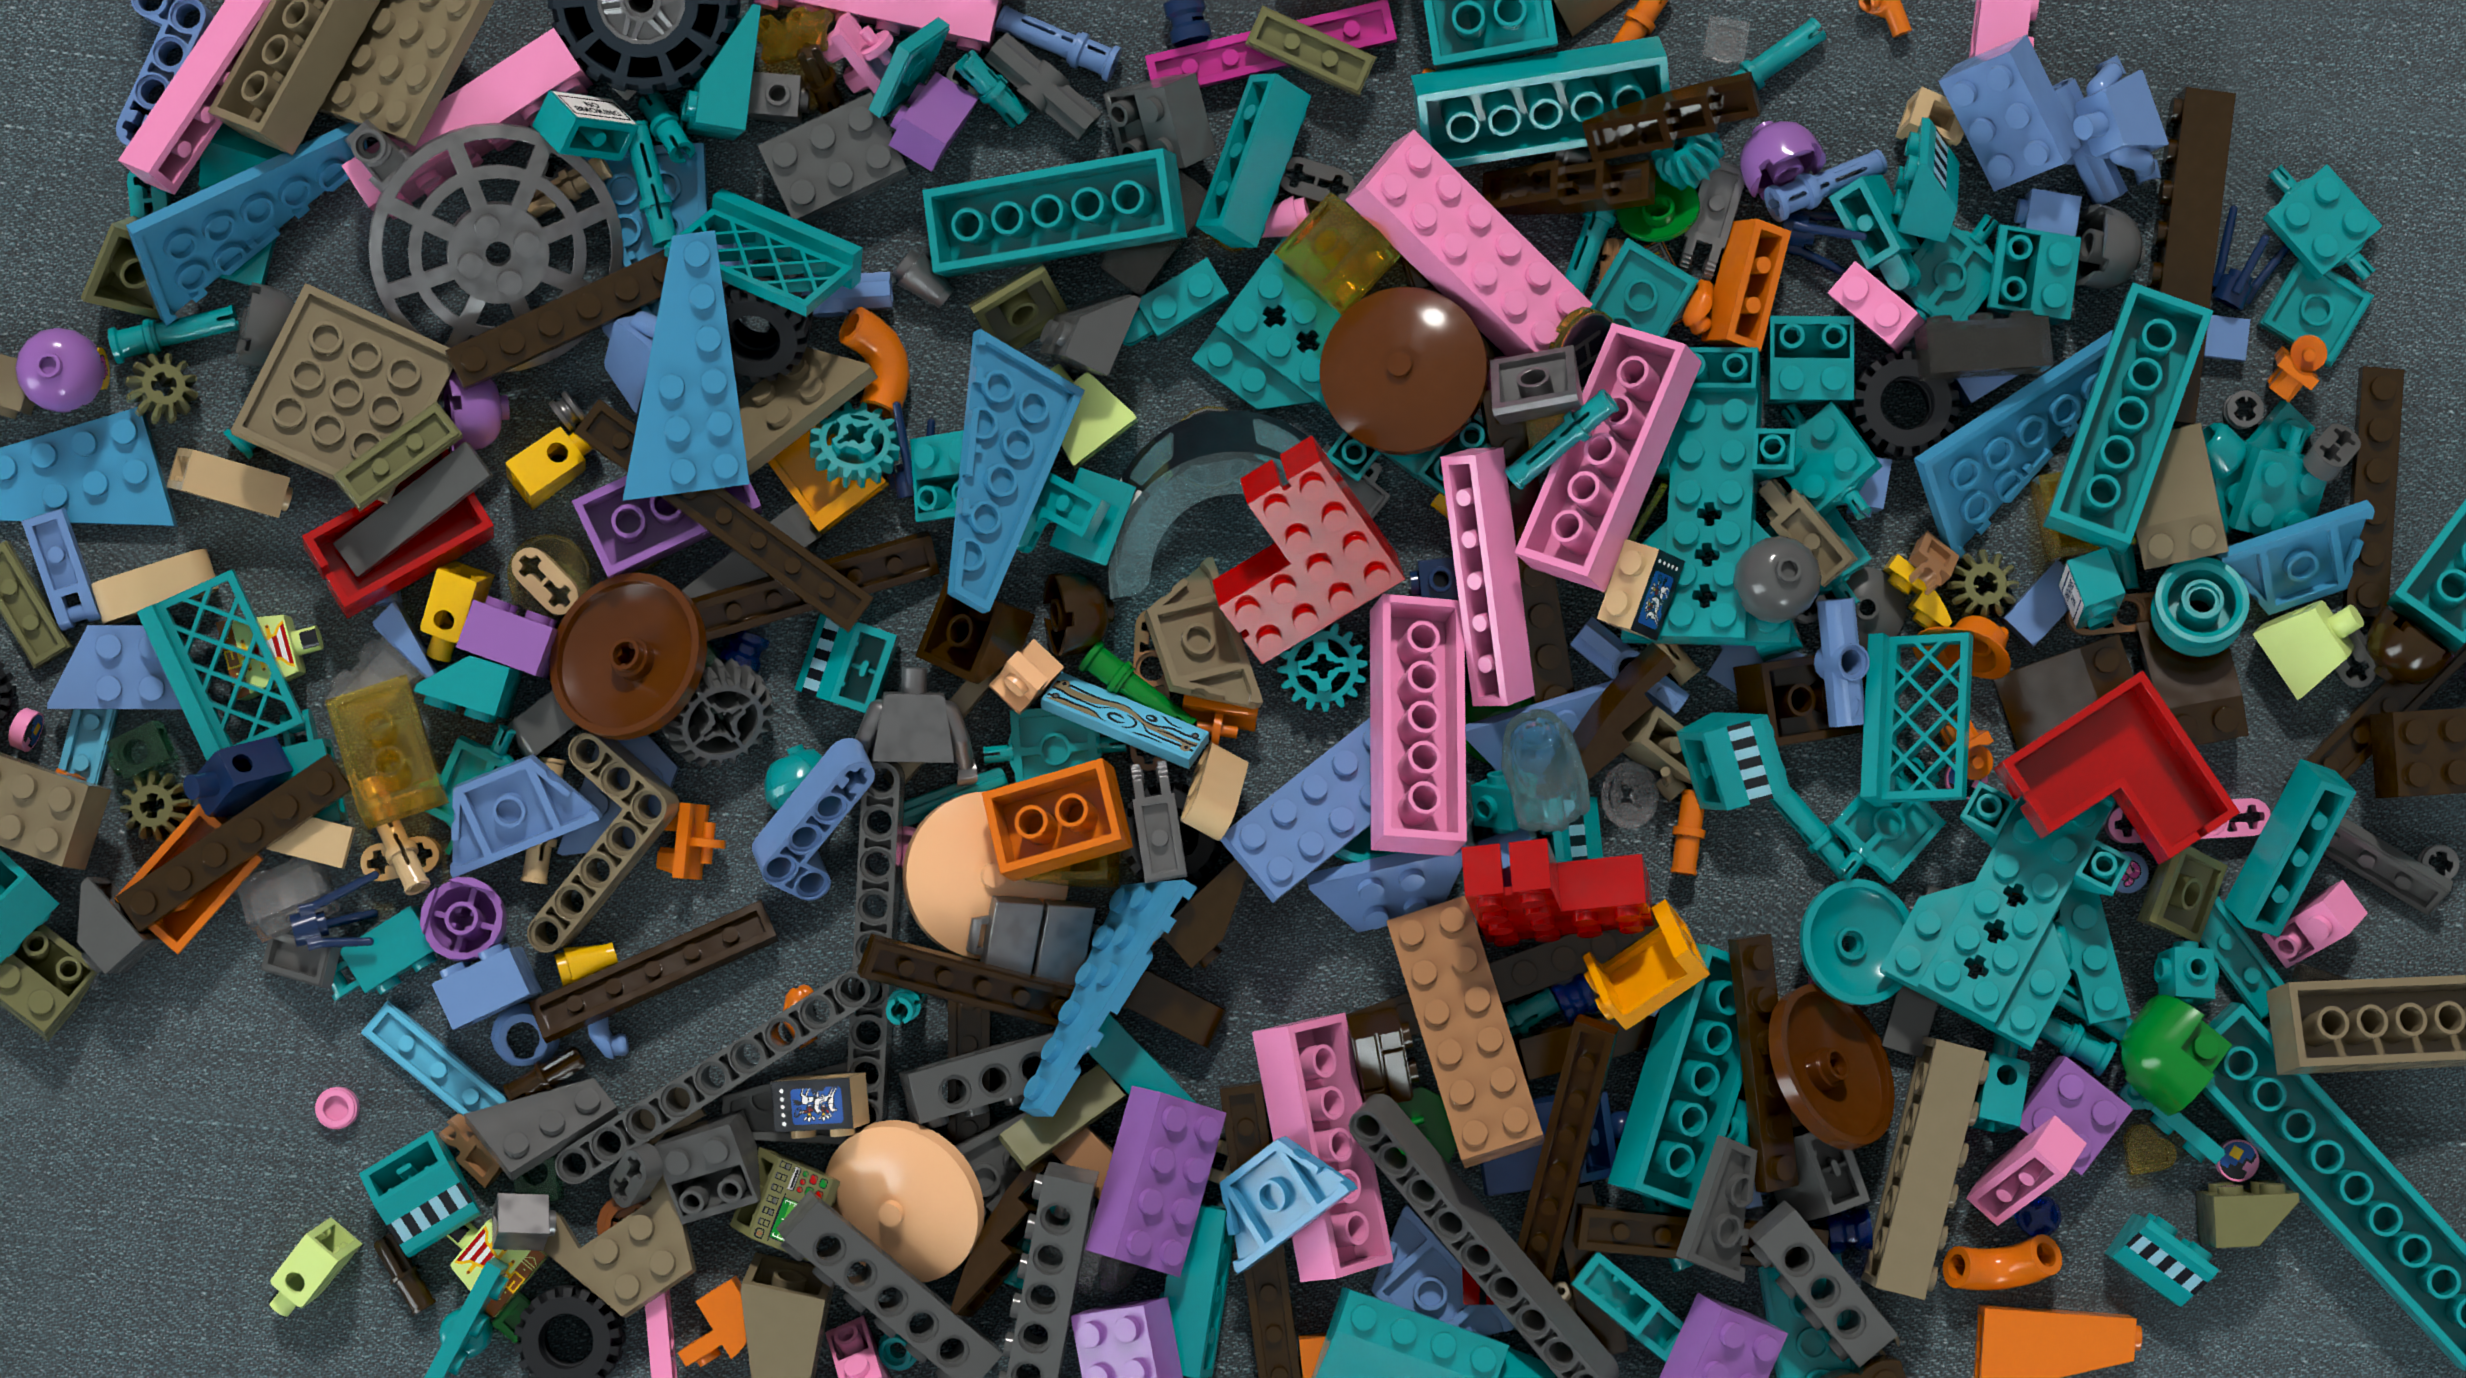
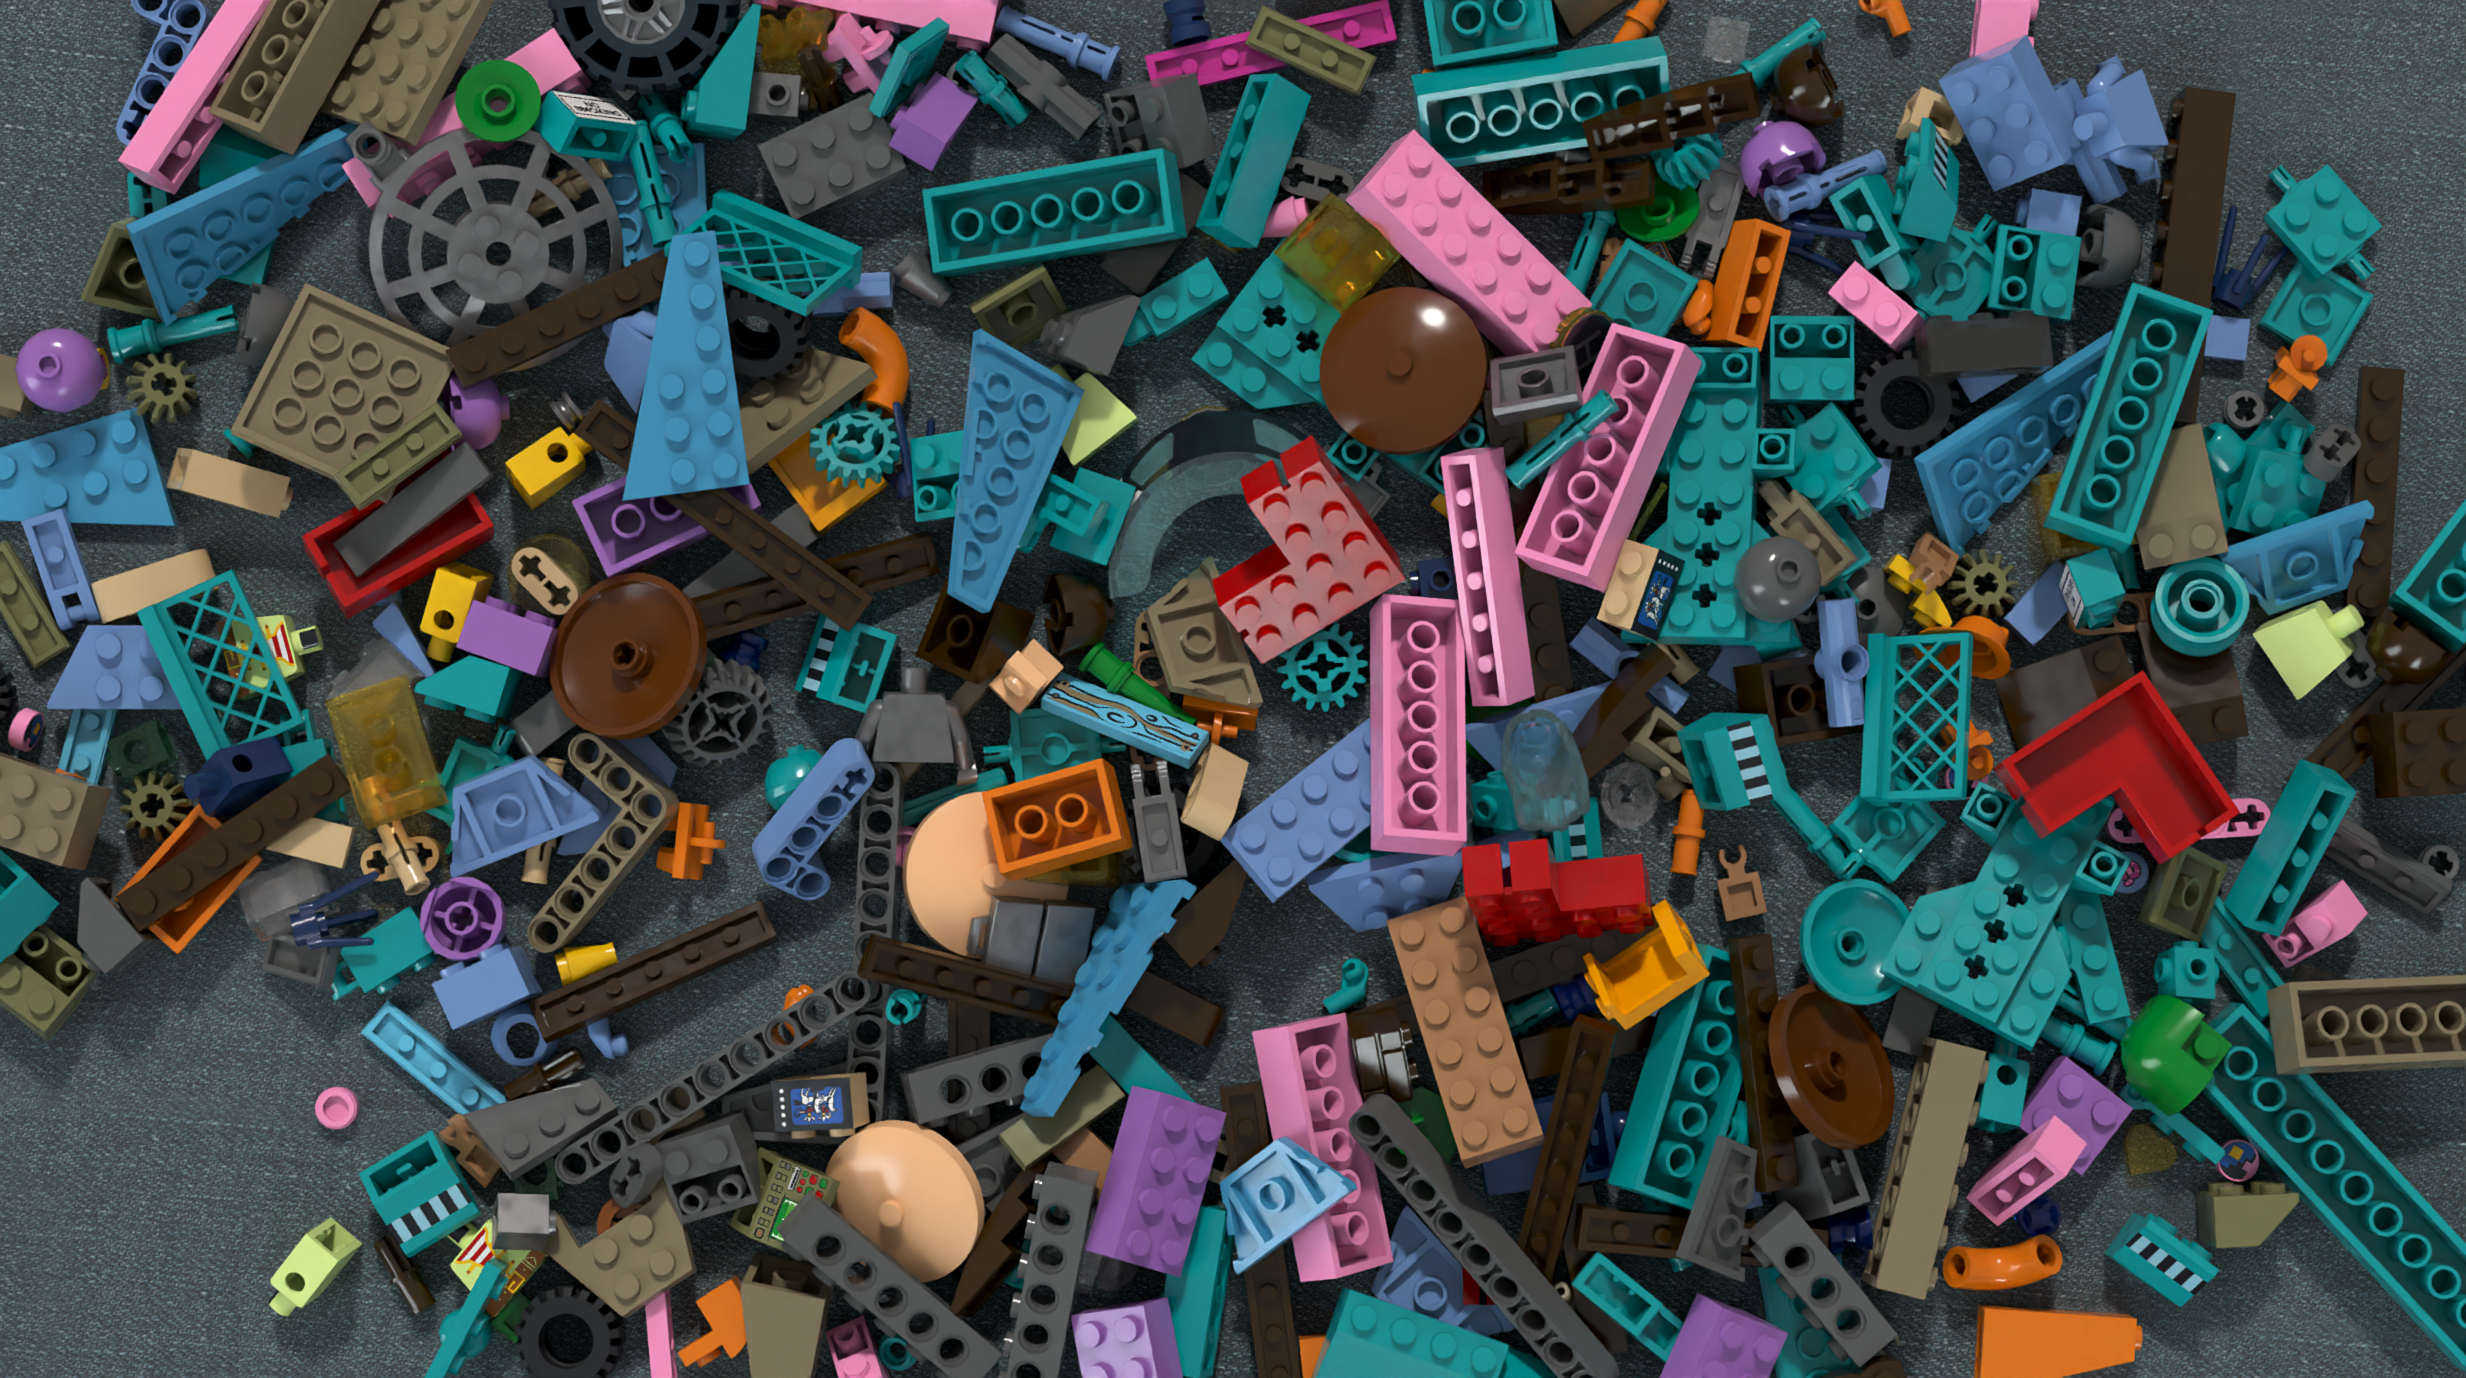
(492, 82): none -> green dish
(1353, 987): none -> teal arm
(1740, 891): none -> medium nougat plate
(1806, 89): none -> dark brown cylinder

